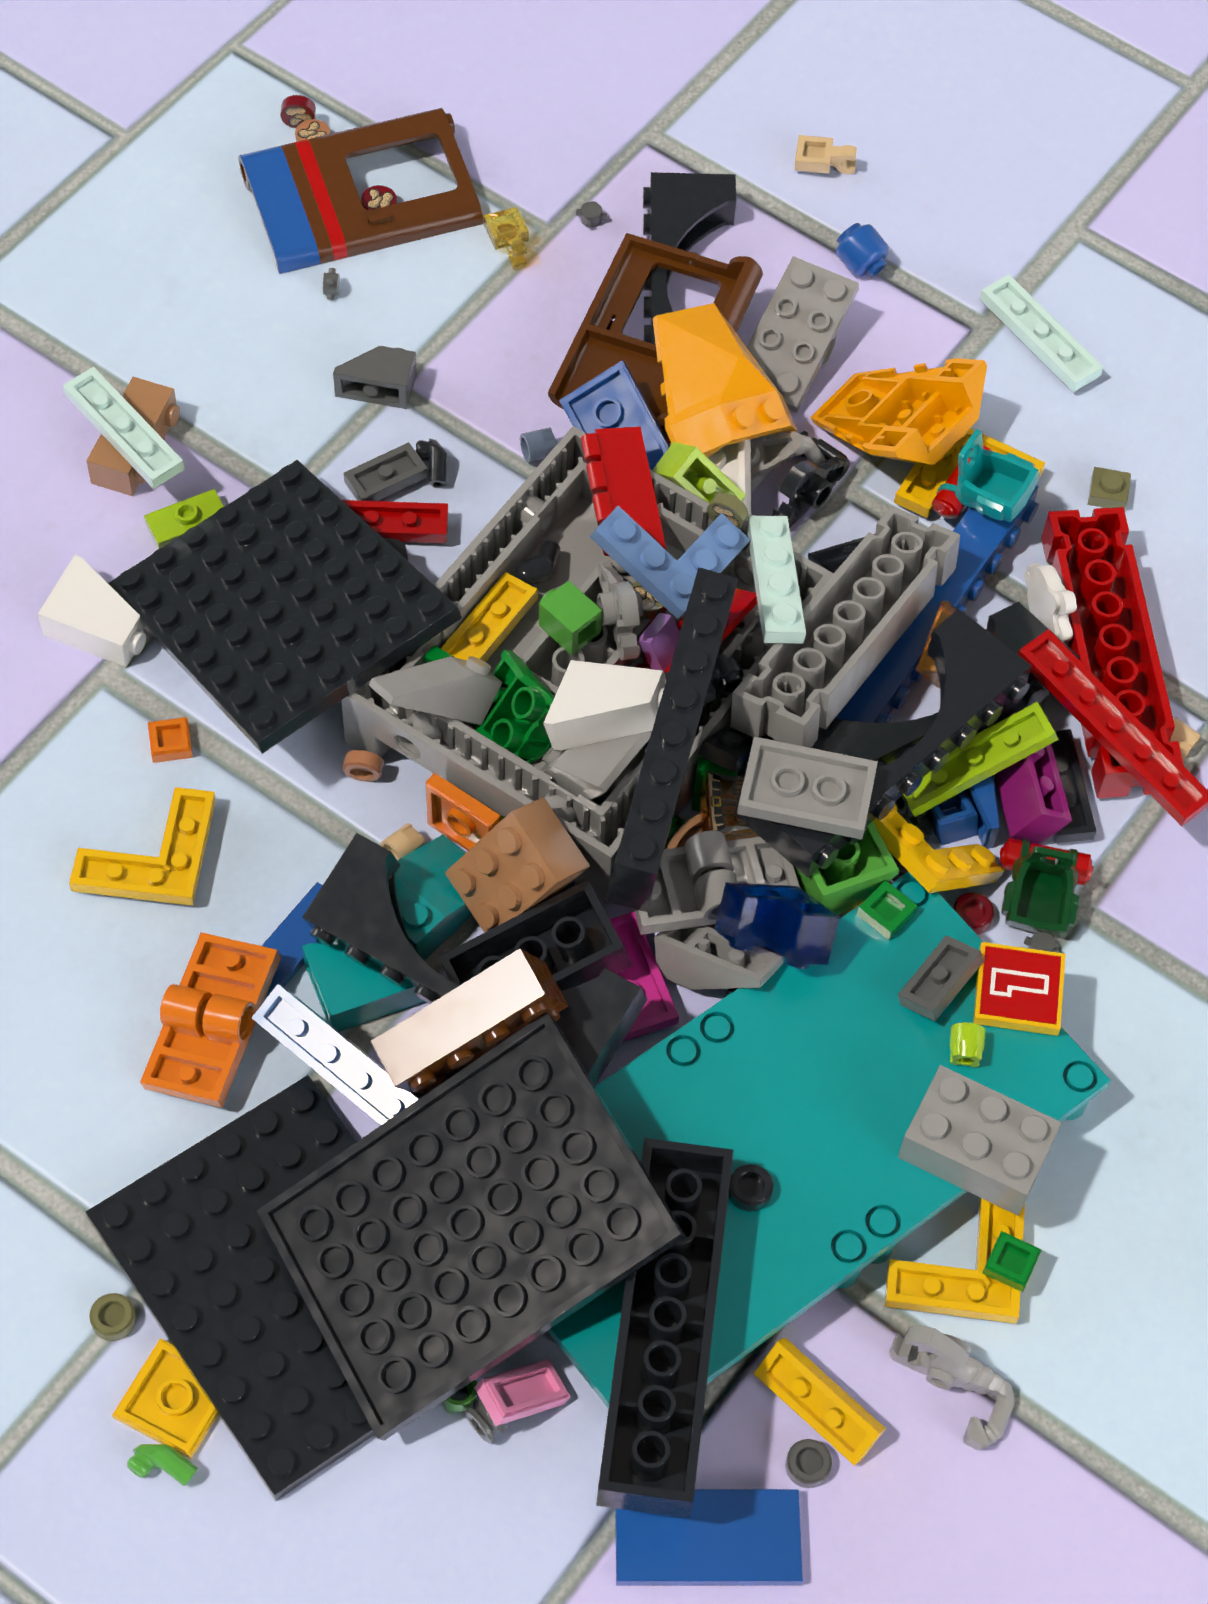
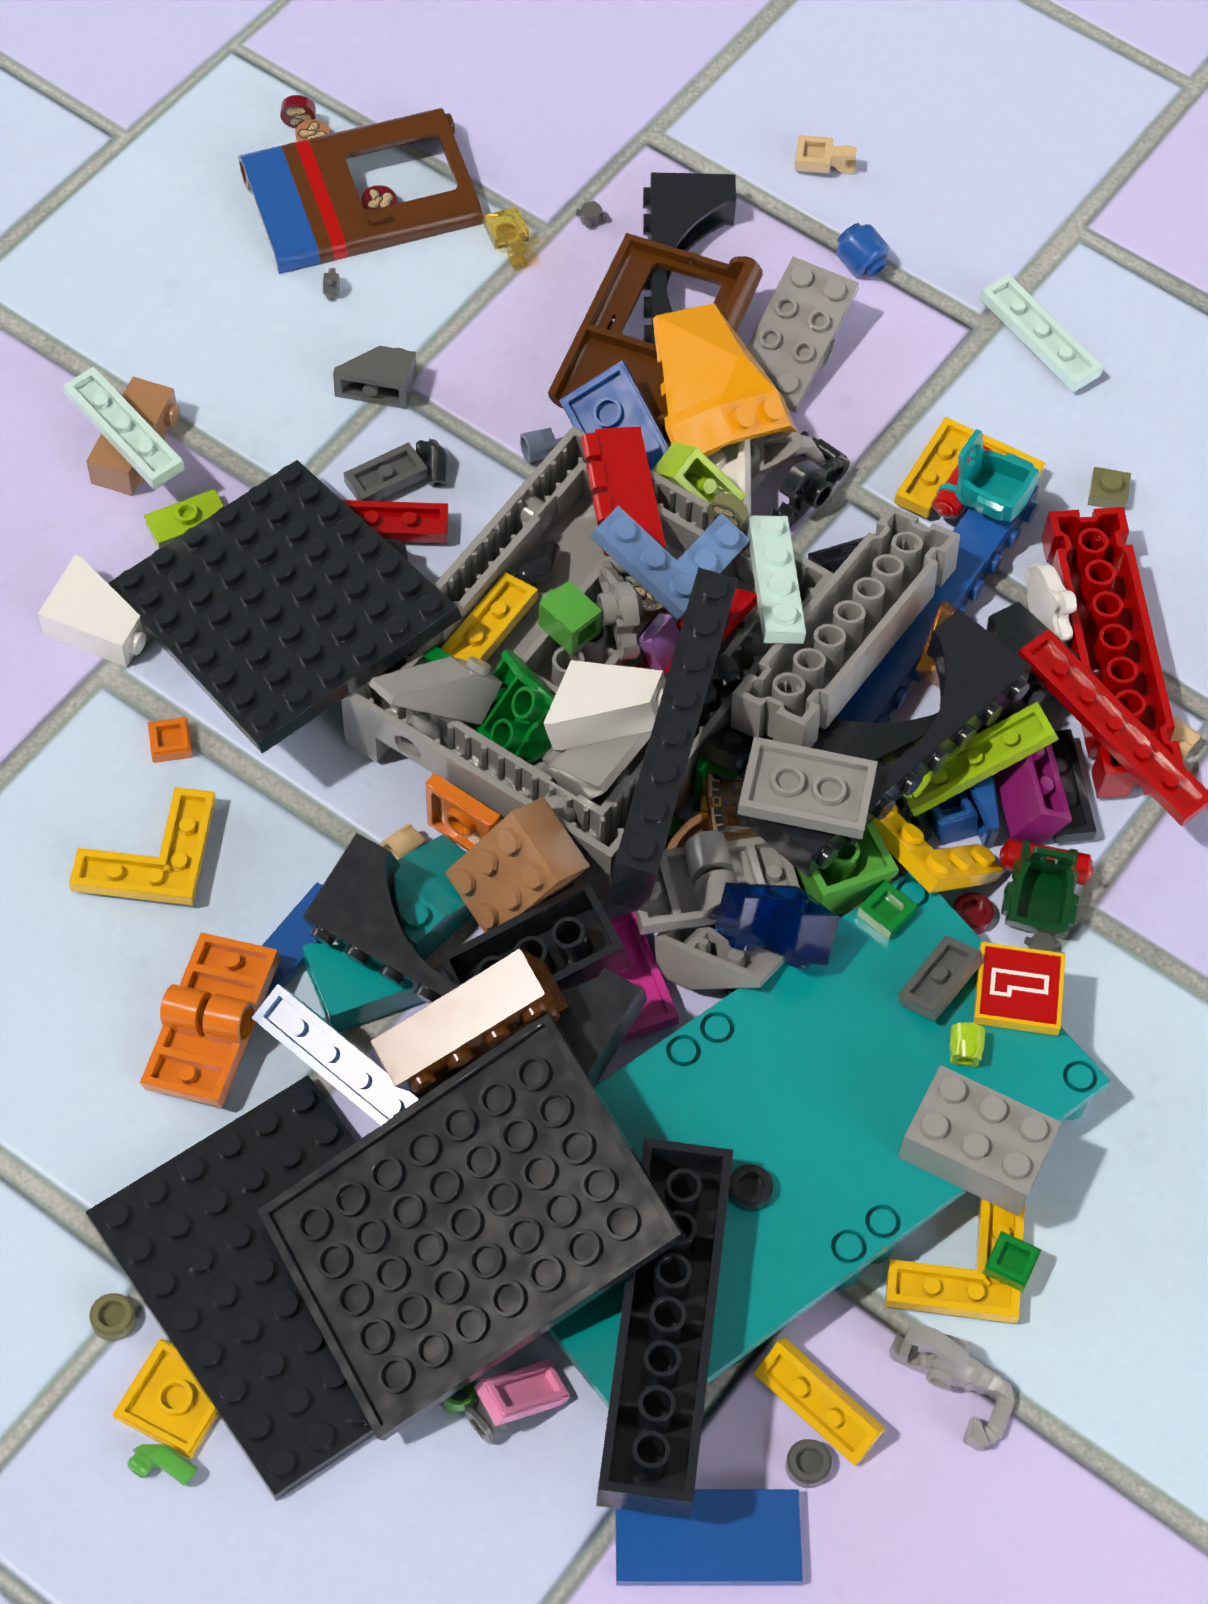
(363, 765): nougat tile -> none
(906, 413): light orange wedge -> none

